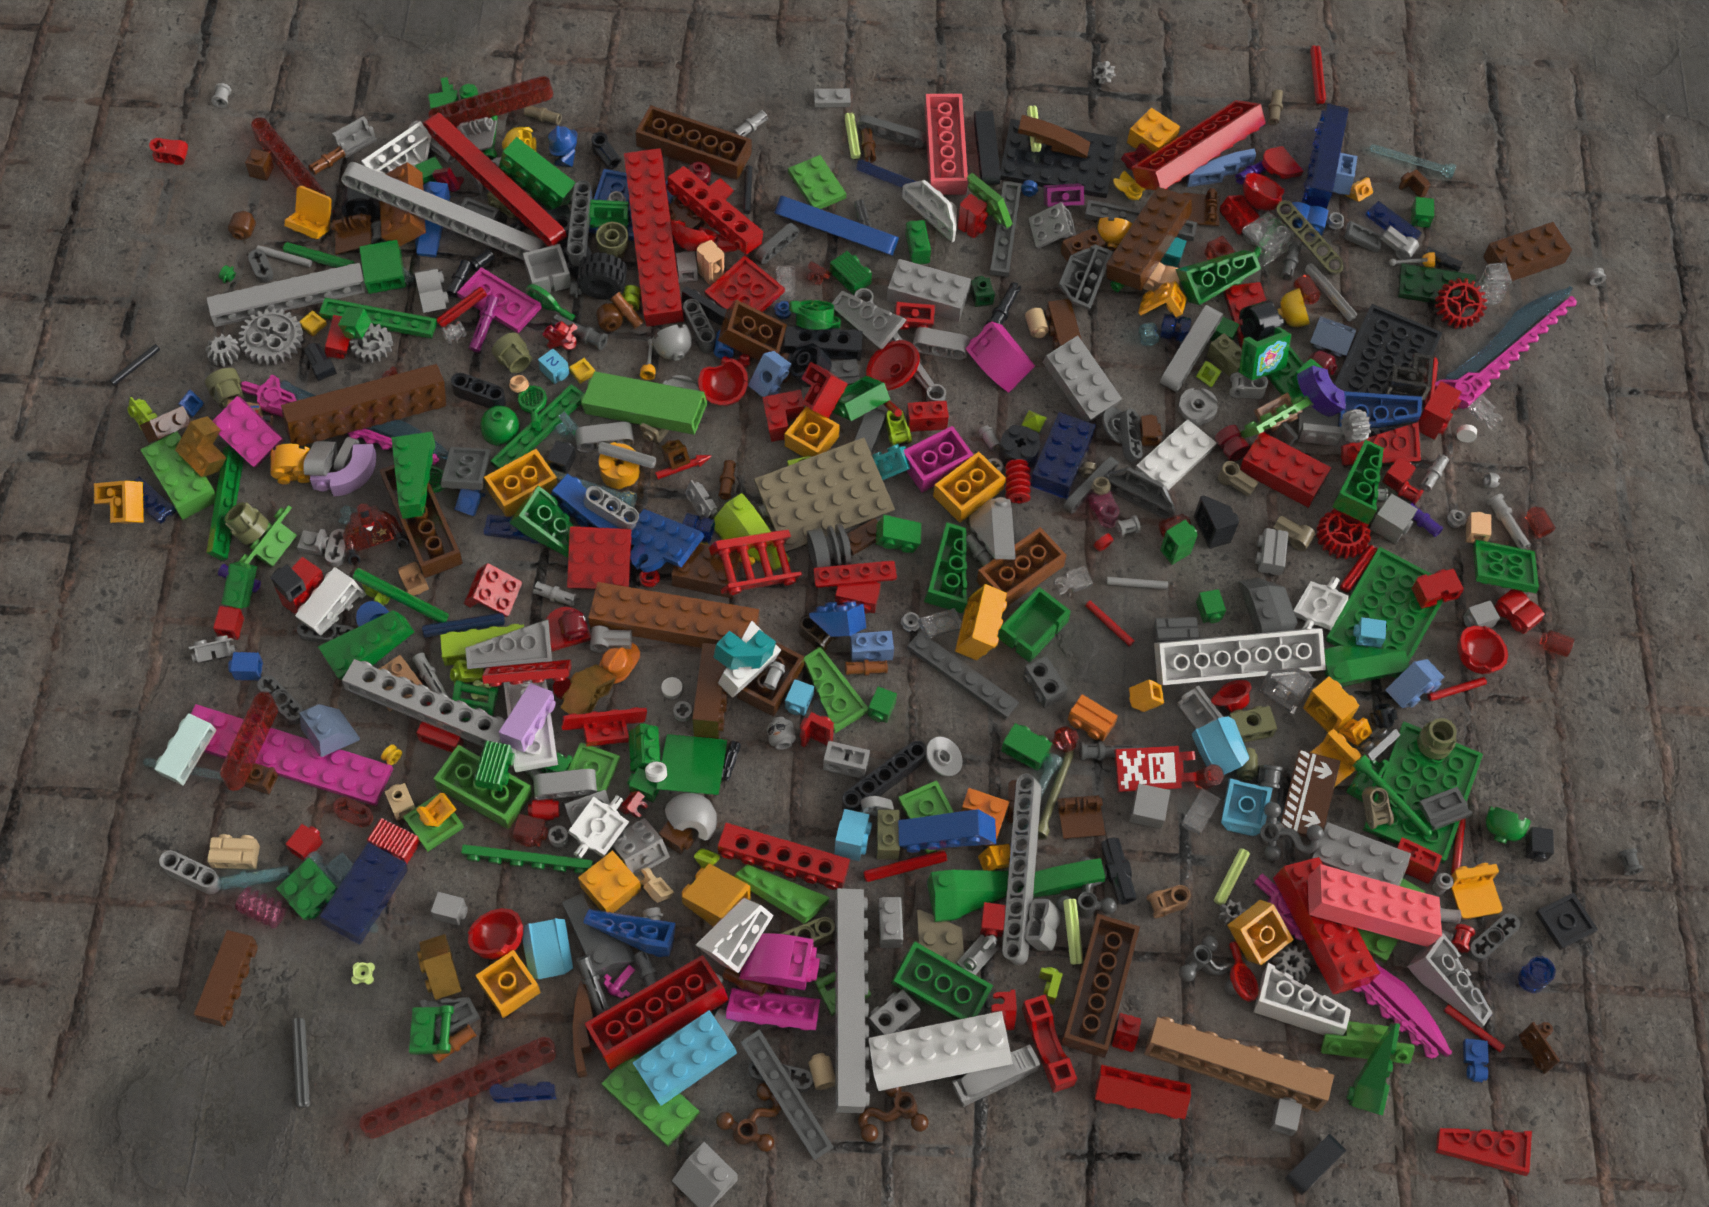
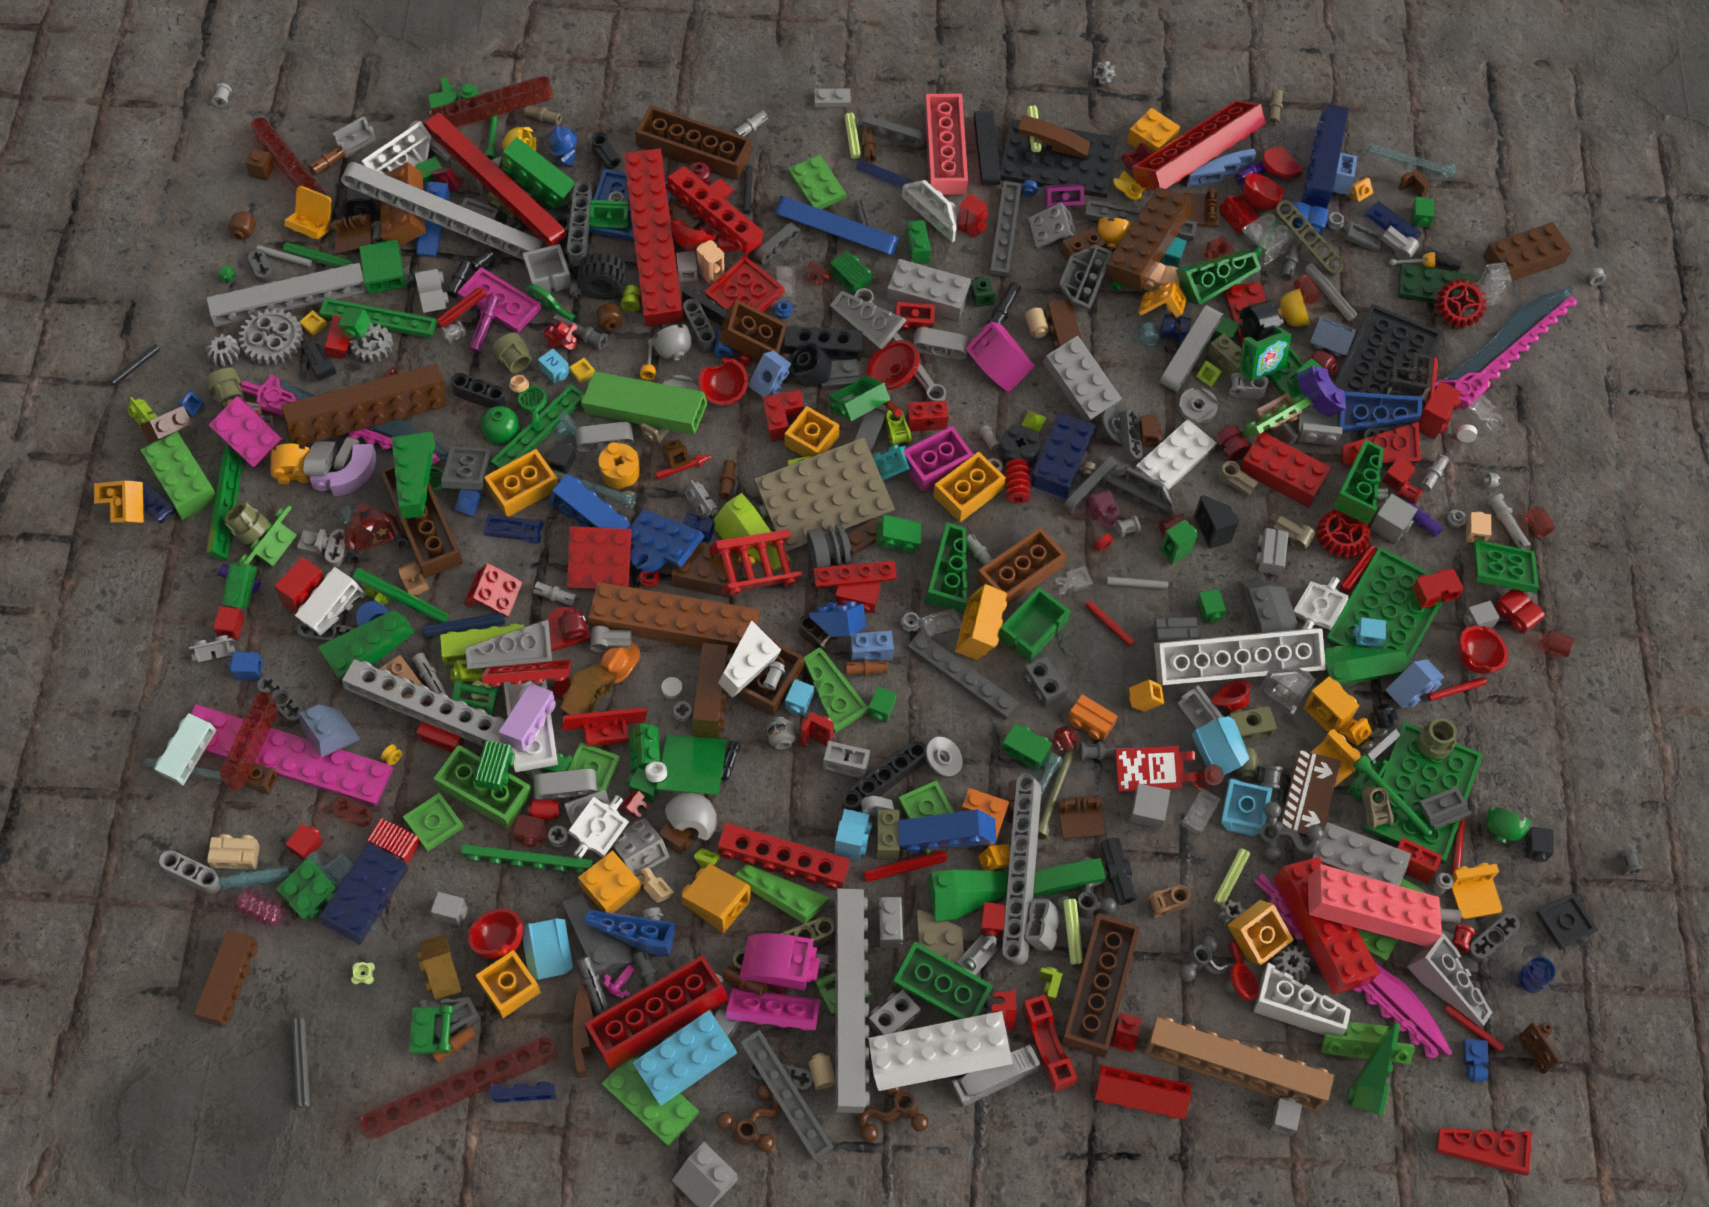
(170, 151): red piece -> none
(198, 449): pearl gold brick -> none
(288, 582): black brick -> none
(399, 800): tan brick -> none
(436, 811): light orange bracket -> none
(479, 132): light grey hinge -> none
(544, 521): green wedge -> none
(606, 499): light grey beam -> none
(612, 239): olive piece -> none
(627, 310): dark orange pin -> none
(627, 455): light grey axle -> none
(736, 653): teal brick -> none
(736, 934): white wedge -> none
(814, 314): green piece -> none
(824, 389): red brick -> none
(995, 203): bright green plate -> none
(995, 527): light grey wedge -> none
(1101, 485): dark tan plate -> none
(1315, 1164): black beam -> none
(1318, 77): red axle -> none
(1355, 426): light grey gear -> none

